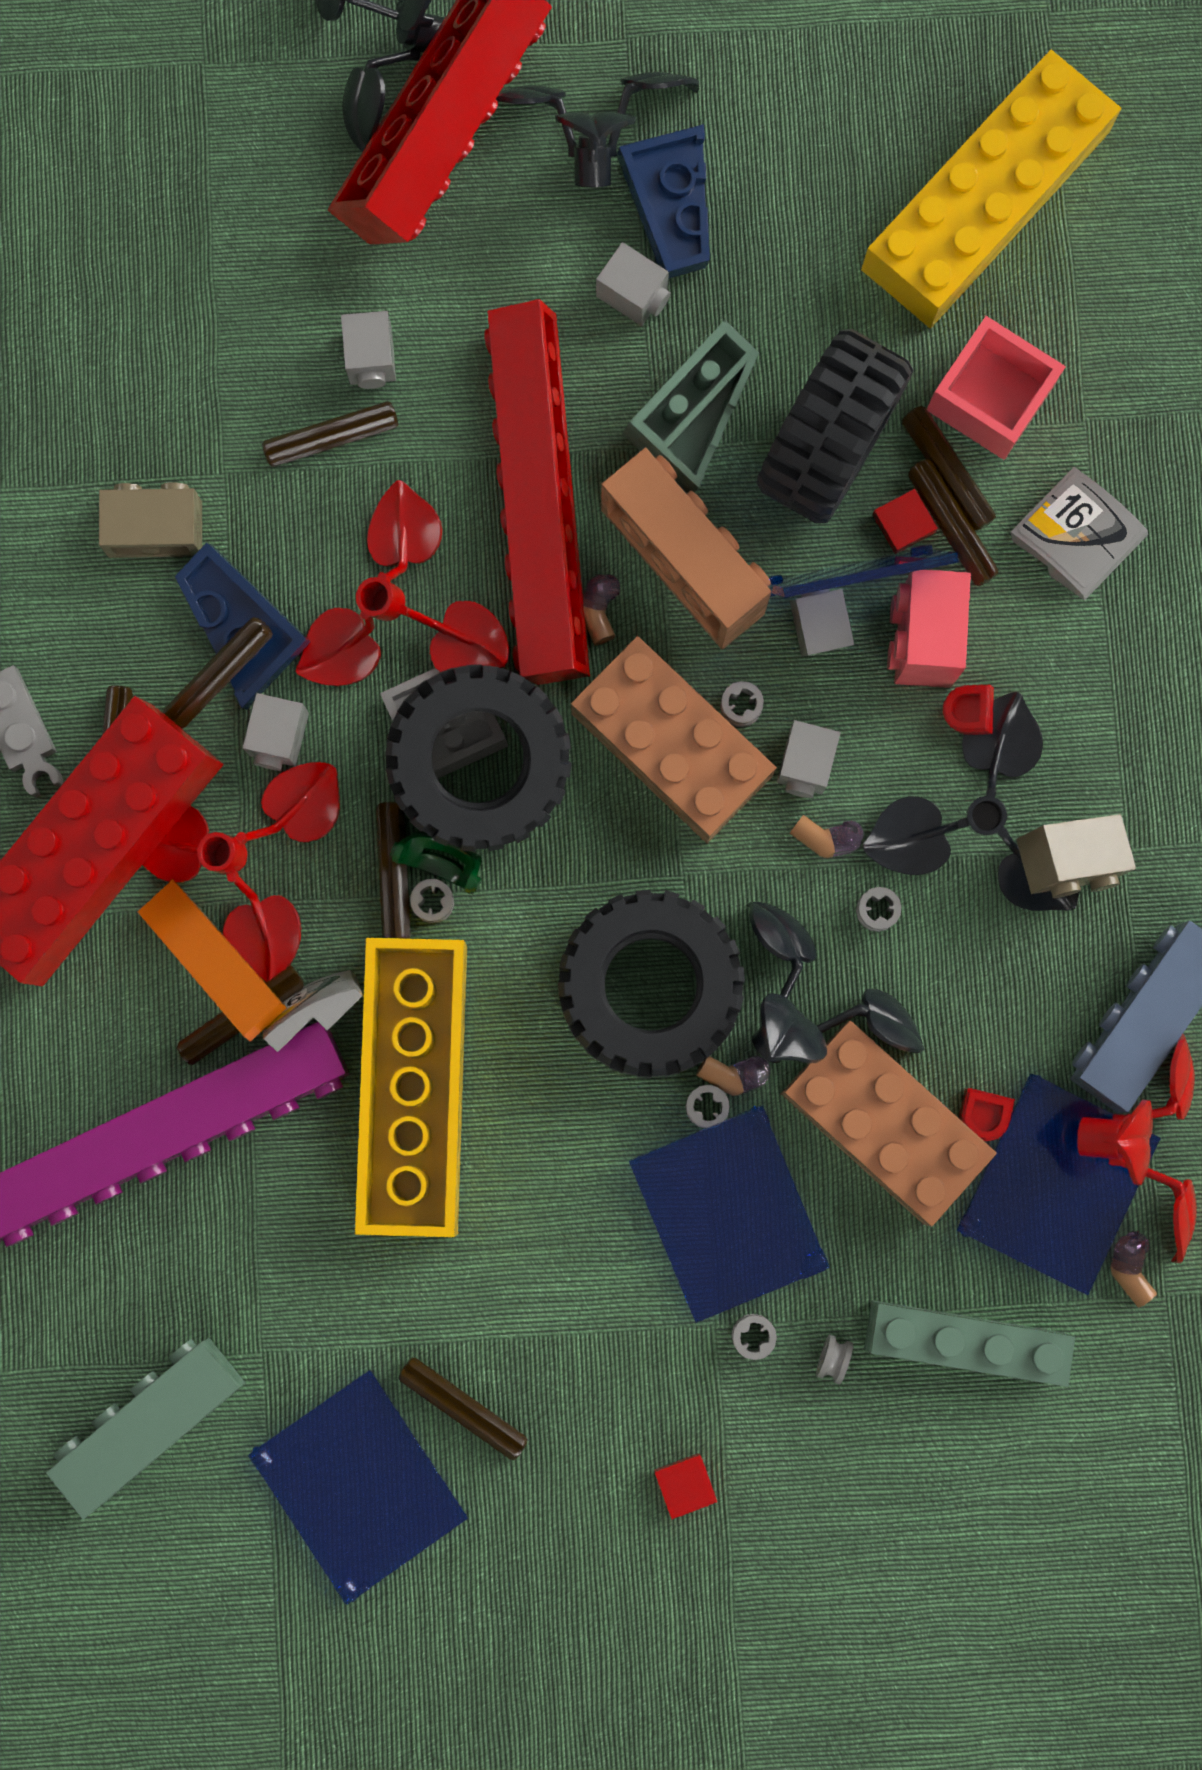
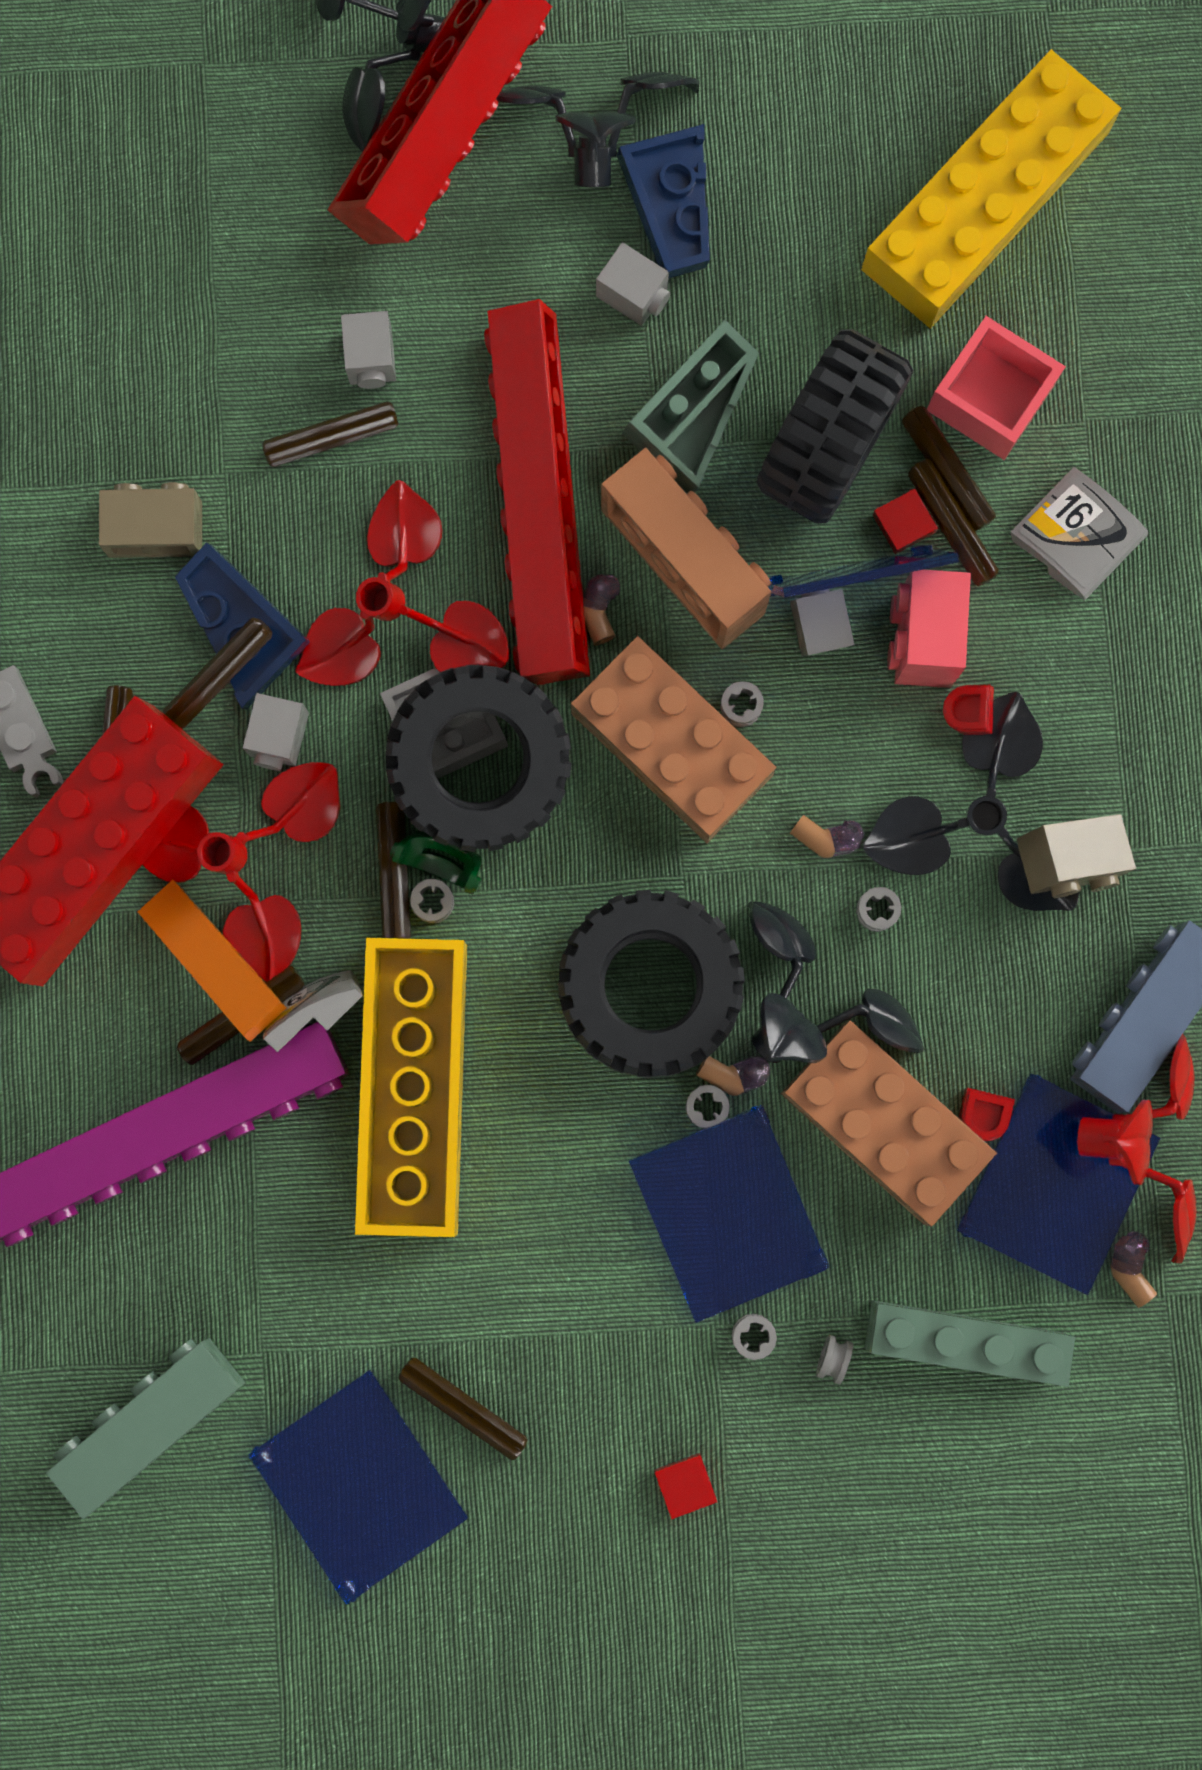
(808, 759): light grey brick -> none

